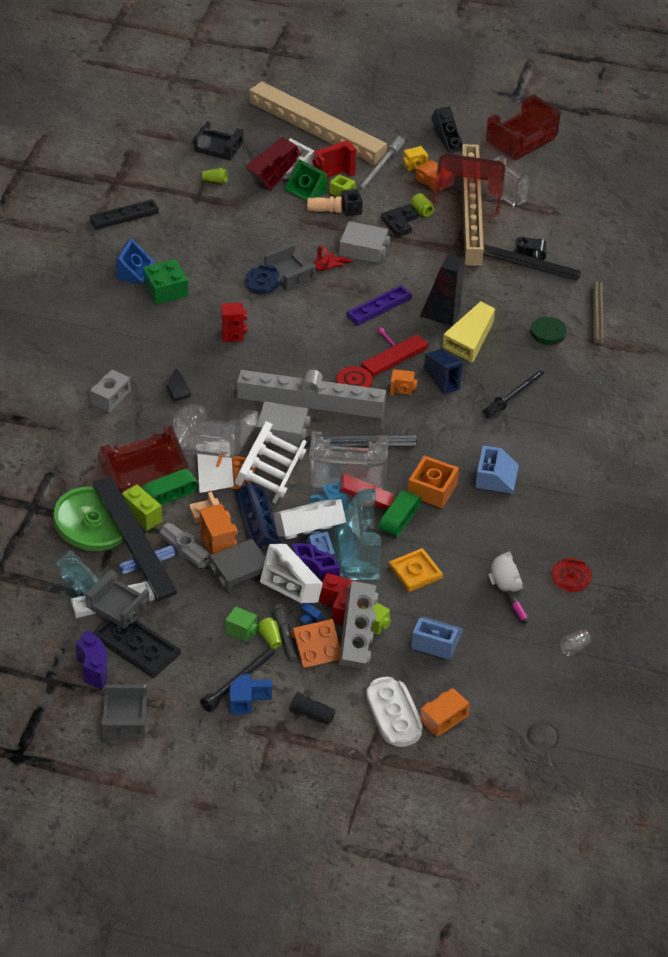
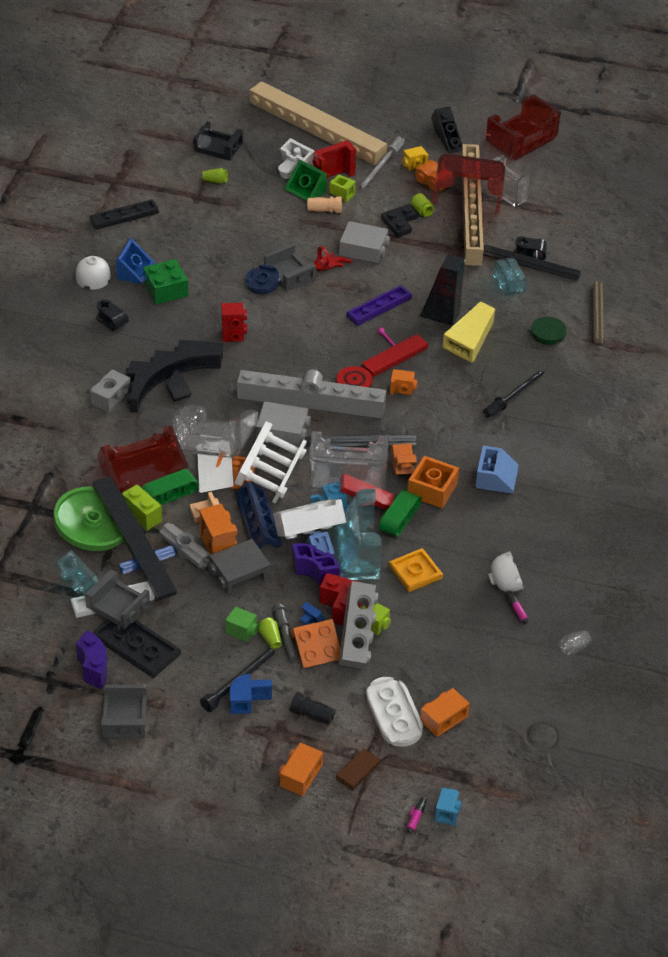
(92, 272): none -> white cylinder
(111, 315): none -> black piece
(186, 357): none -> black arch
(274, 163): dark red wedge -> none
(289, 575): white wedge -> none
(300, 769): none -> orange brick
(352, 202): black brick -> none
(358, 769): none -> reddish brown tile
(403, 459): none -> orange brick
(415, 815): none -> piece
(436, 637): medium blue slope -> none
(444, 370): dark blue slope -> none
(448, 807): none -> dark azure brick
(510, 276): none -> clear light blue brick
(572, 574): clear red tile -> none

